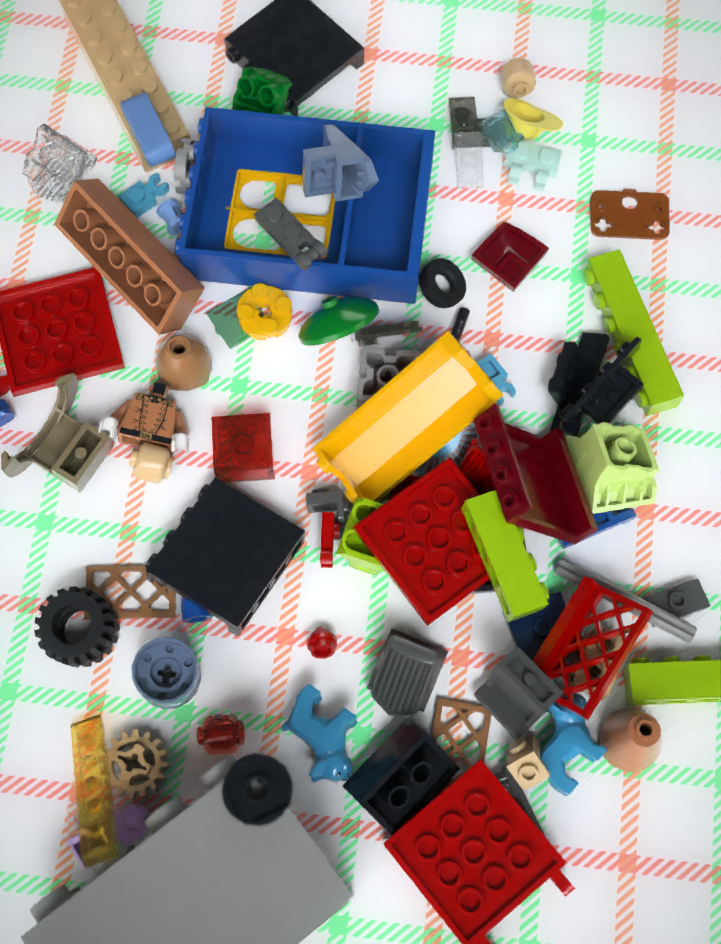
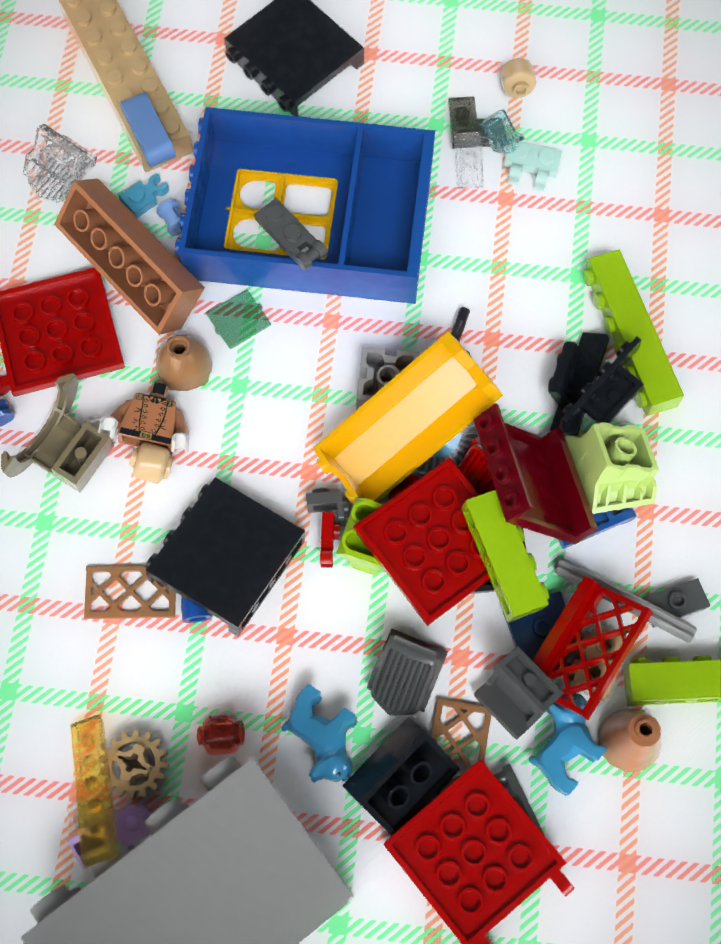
(55, 617): black tyre -> none
(155, 659): sand blue wheel -> none
(183, 160): light grey plate -> none
(238, 783): black plate -> none
(243, 447): clear red brick -> none
(261, 91): green slope -> none
(264, 297): yellow plate -> none
(322, 643): red plate -> none
(337, 168): sand blue piece -> none
(337, 319): green dish -> none
(370, 335): clear smoke plate -> none
(432, 291): black tyre -> none
(497, 375): medium azure plate -> none
(509, 255): dark red plate -> none
(525, 762): tan bracket -> none
(530, 119): light yellow piece -> none
(629, 222): dark orange axle -> none

